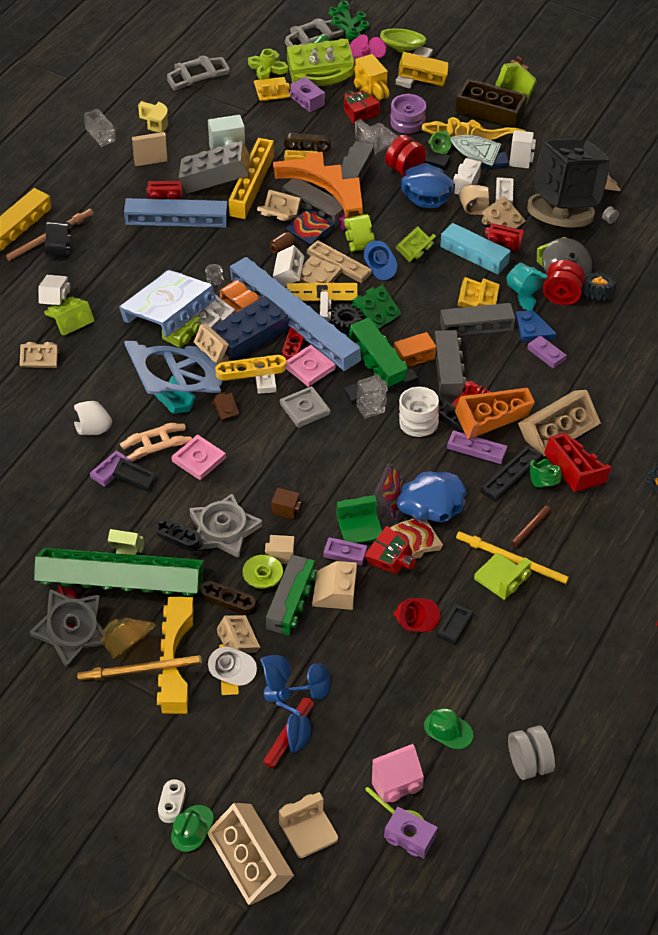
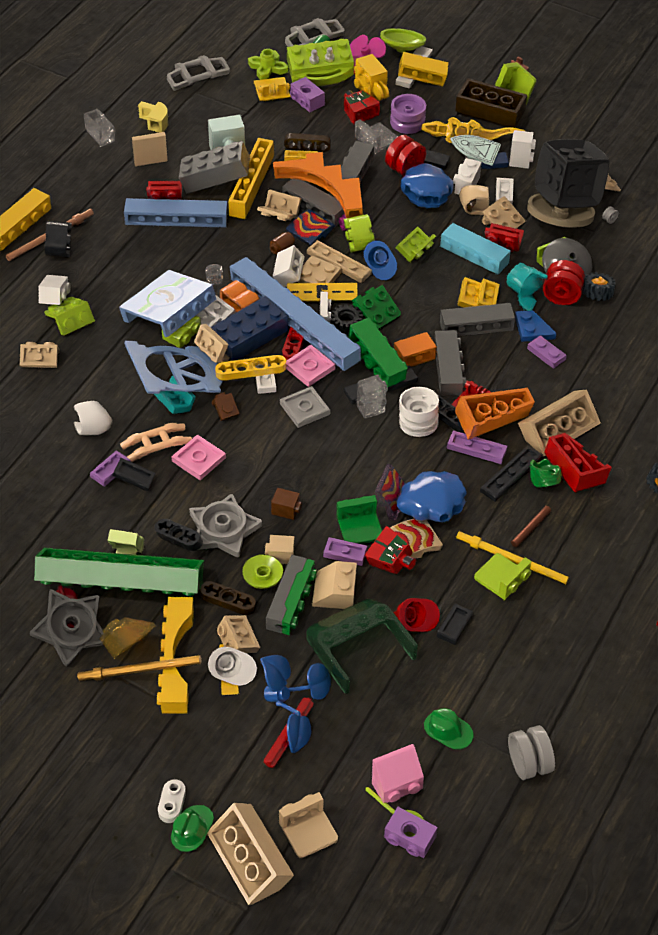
(349, 624): none -> clear green windscreen
(351, 32): green plant -> none
(444, 142): bright green piece -> none

